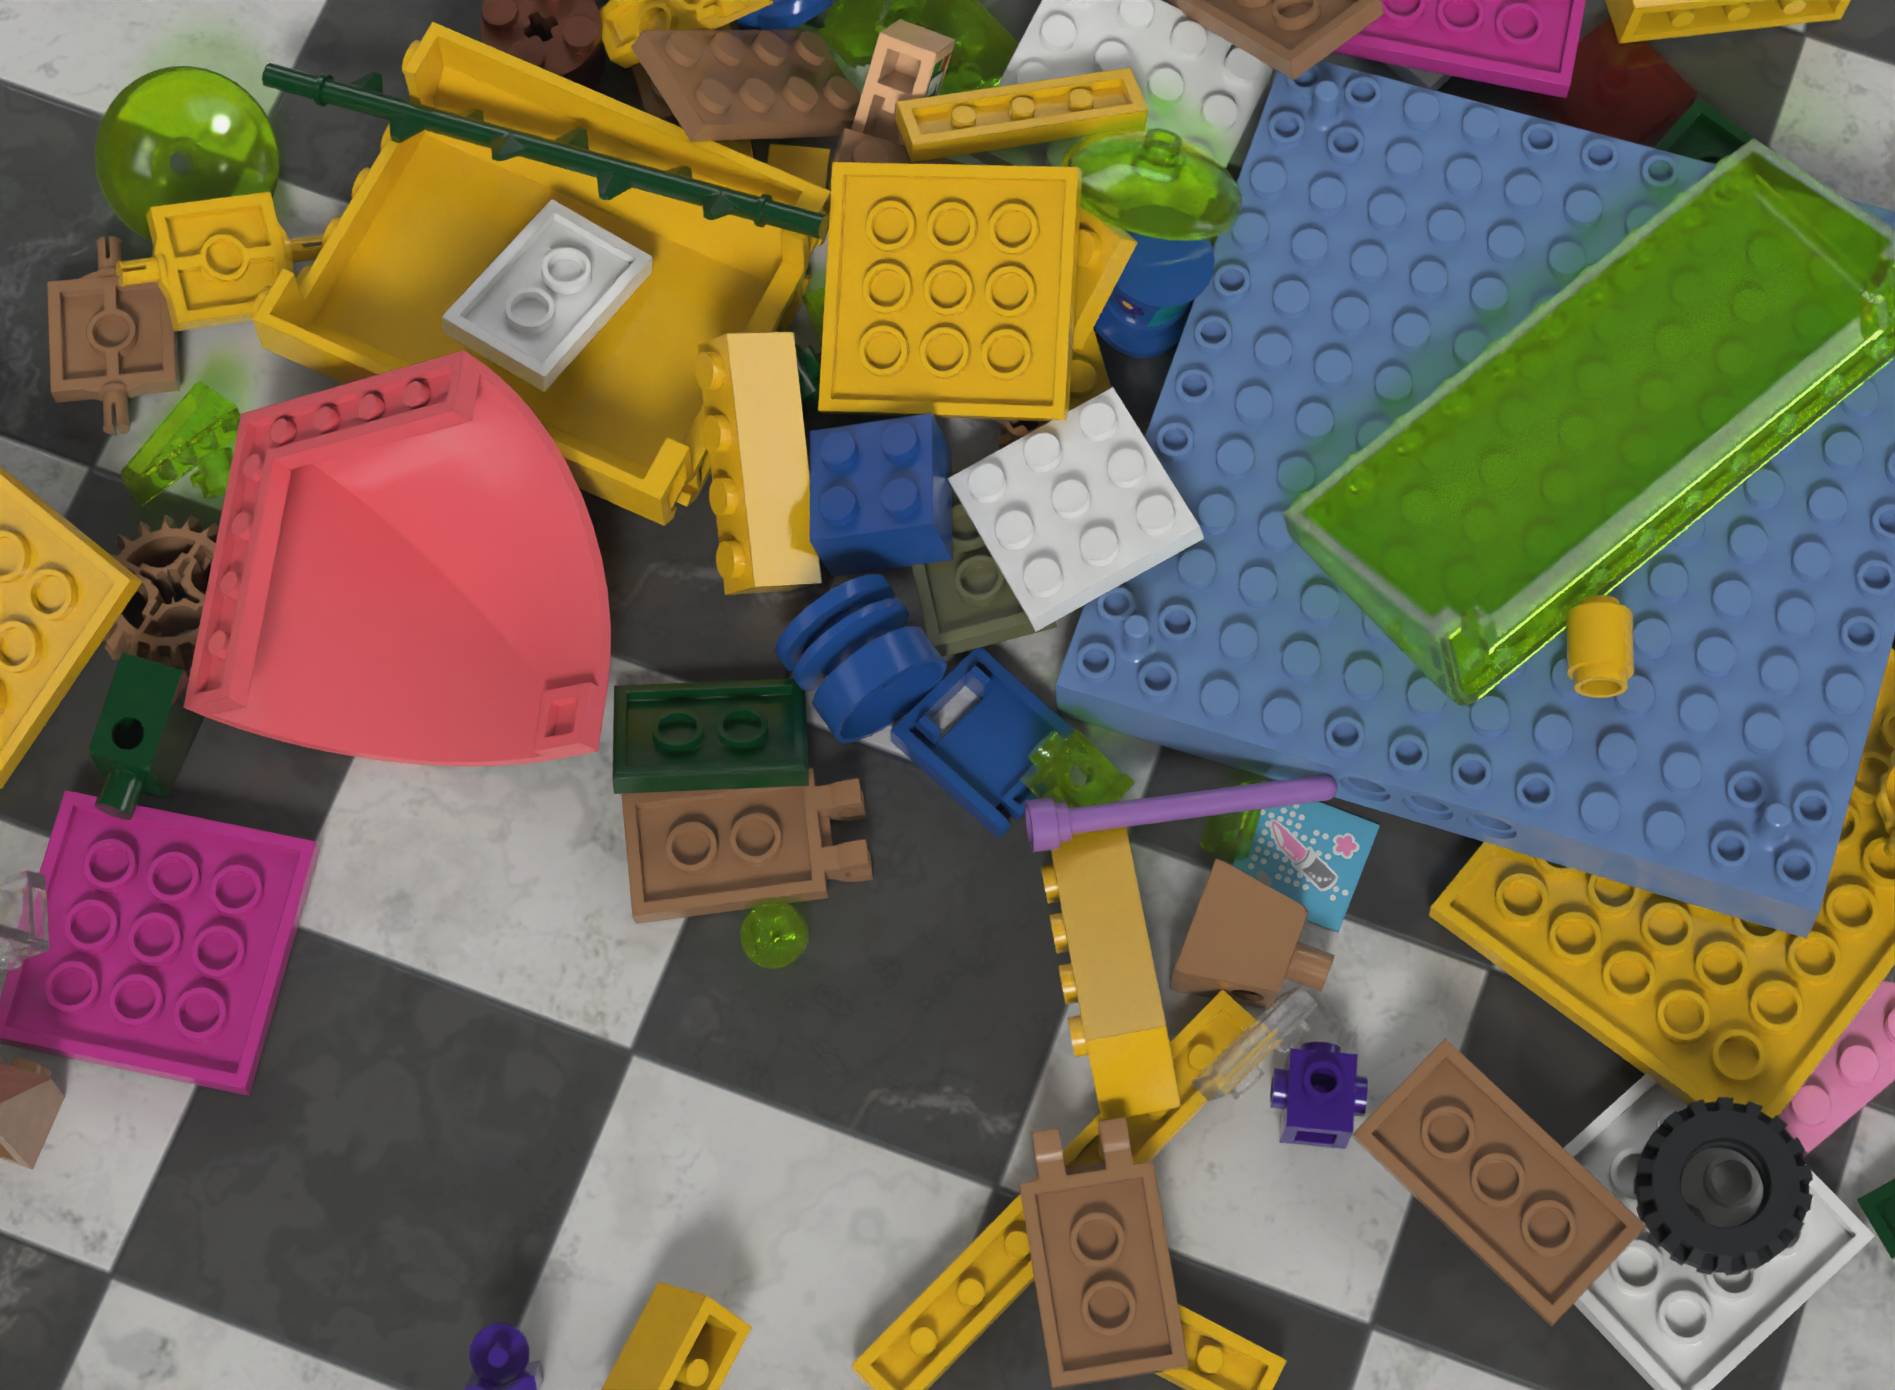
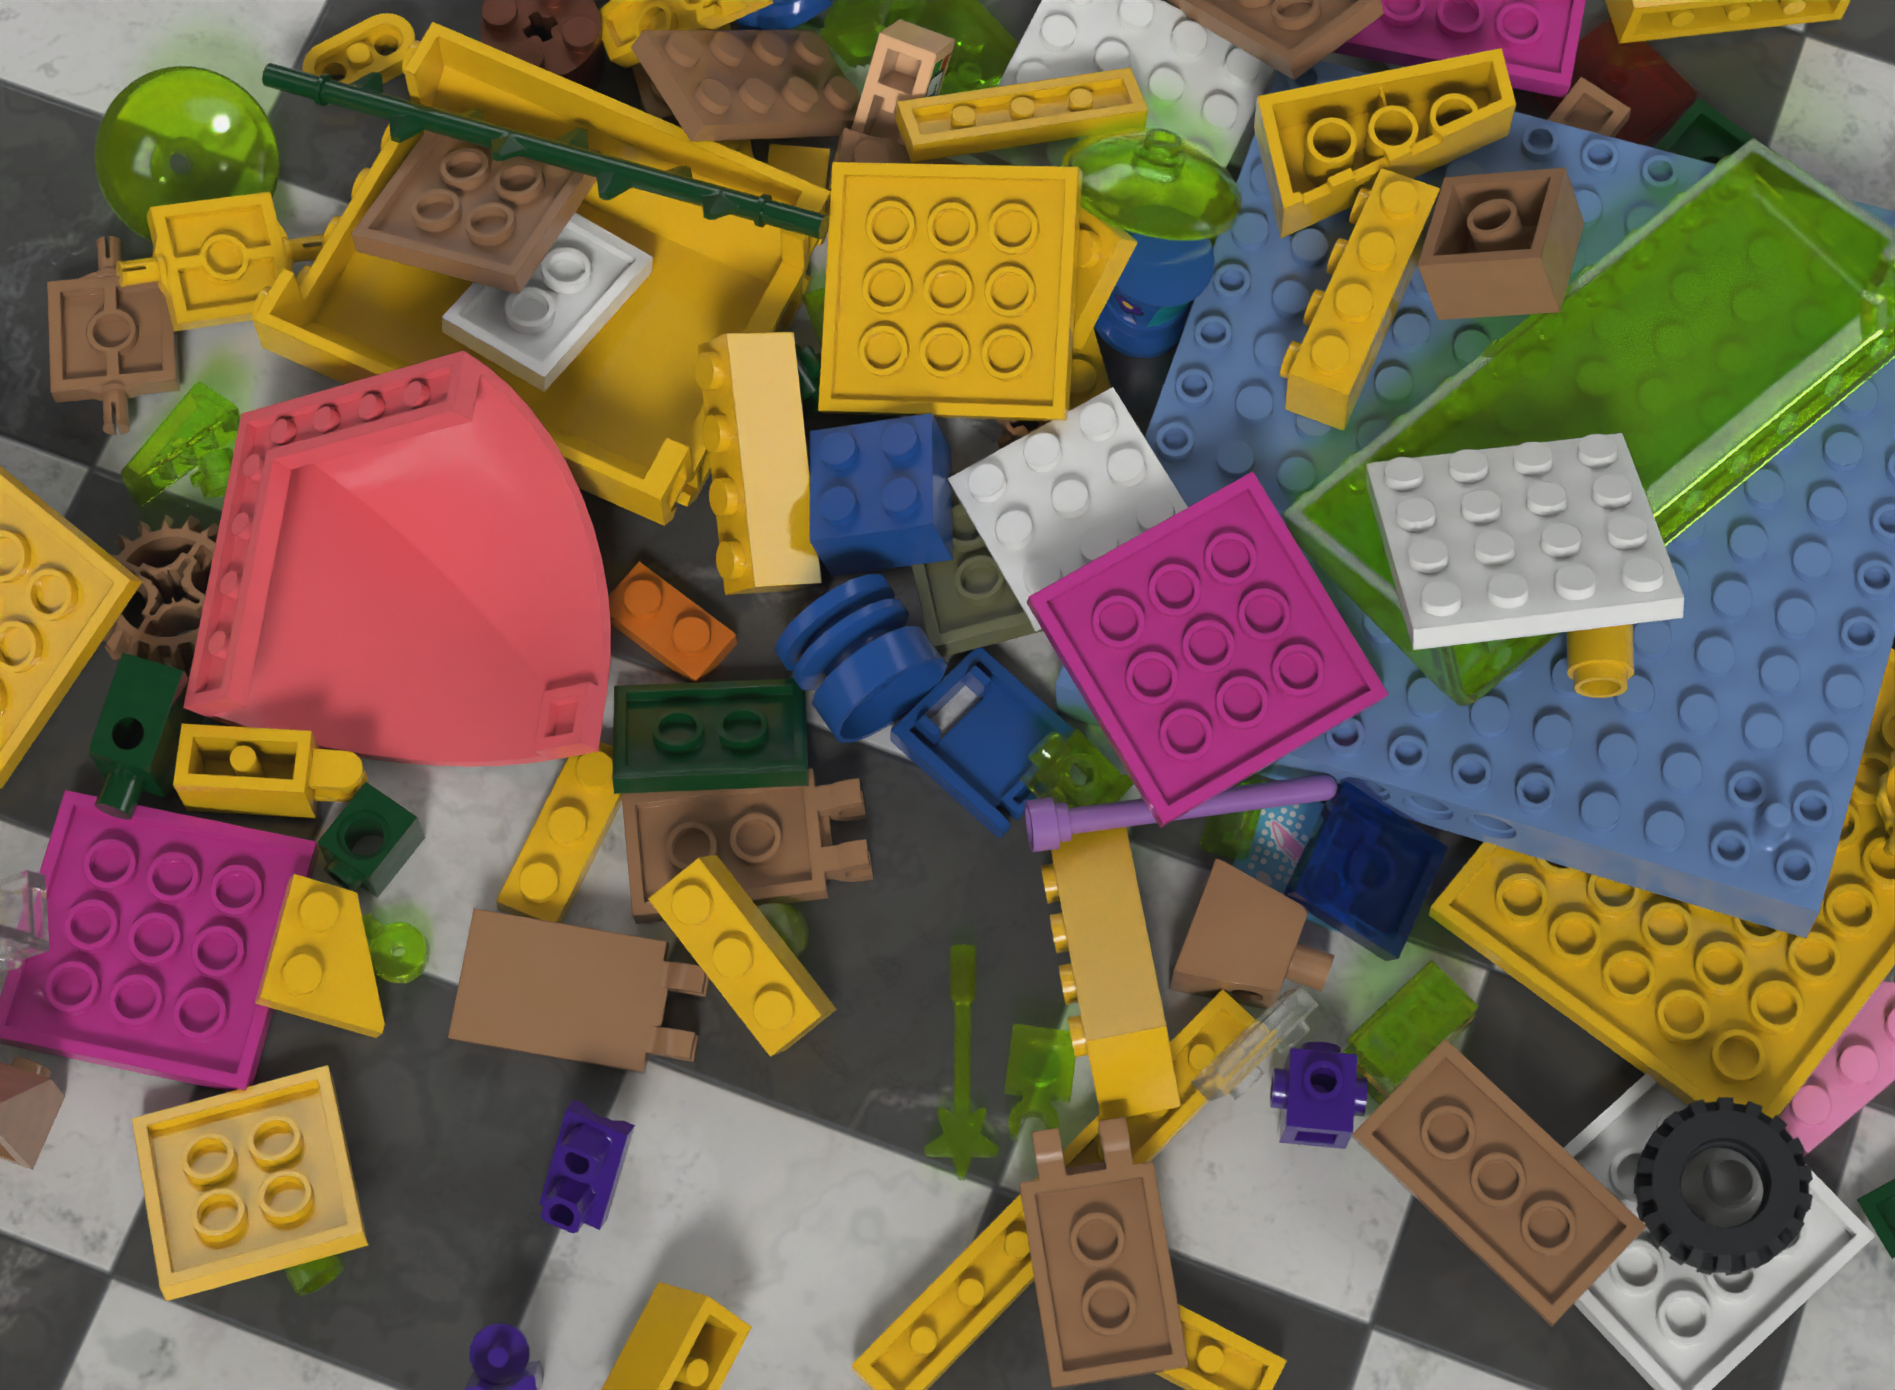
(248, 1183): none -> yellow plate
(261, 771): none -> yellow brick
(314, 1275): none -> clear neon green hinge
(322, 960): none -> yellow wing
(358, 49): none -> yellow plate
(370, 814): none -> dark green brick
(389, 938): none -> clear neon green piece
(471, 214): none -> medium nougat plate
(563, 839): none -> yellow plate
(571, 992): none -> medium nougat tile
(584, 1169): none -> dark purple hips
(669, 625): none -> orange plate
(742, 954): none -> yellow brick
(961, 1130): none -> clear neon green piece
(1040, 1071): none -> clear neon green plate
(1206, 648): none -> dark pink plate
(1338, 134): none -> yellow wedge
(1360, 300): none -> yellow brick
(1366, 871): none -> clear blue plate
(1409, 1029): none -> clear neon green hips
(1501, 244): none -> medium nougat brick
(1522, 541): none -> white plate
(1591, 110): none -> medium nougat plate

